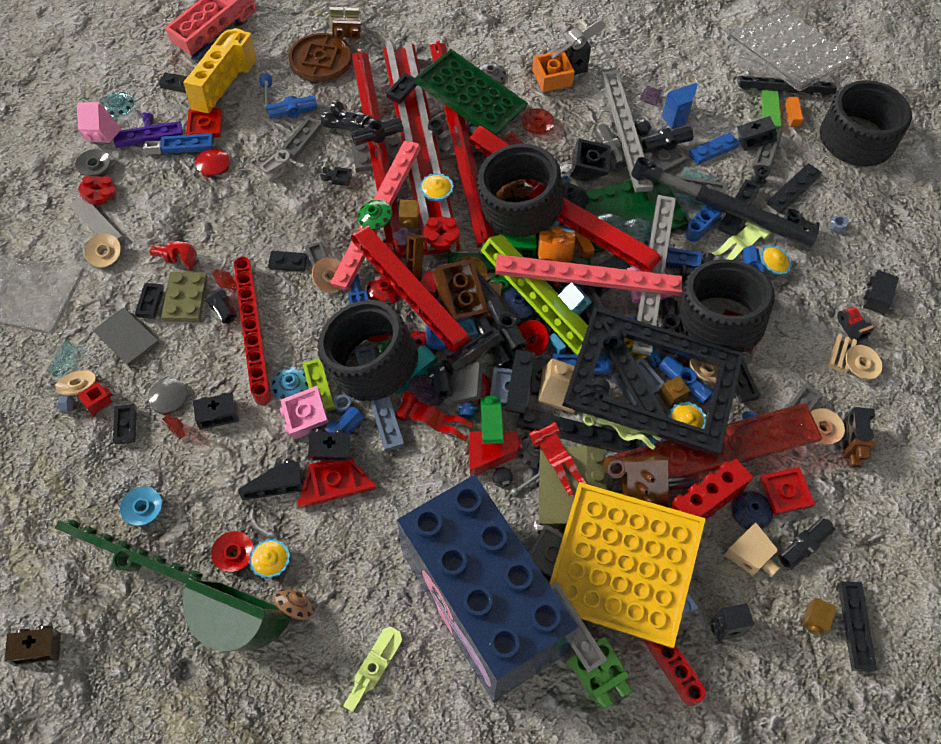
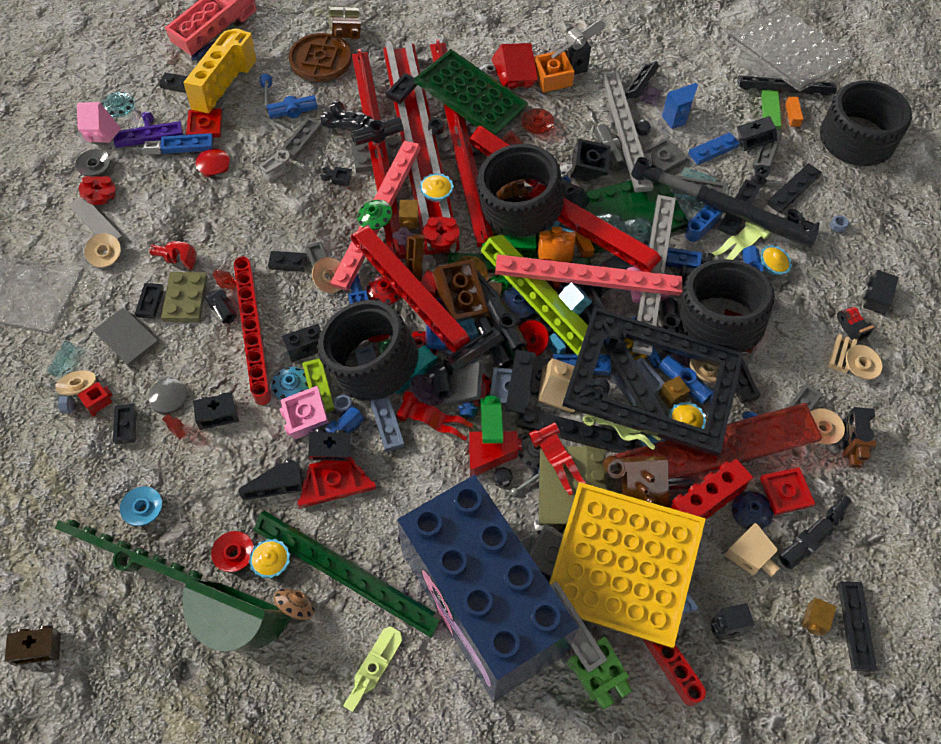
(302, 342): none -> black brick
(349, 574): none -> dark green plate
(515, 65): none -> red slope
(641, 80): none -> black plate
(667, 139): black piece -> none
(837, 512): none -> black pin

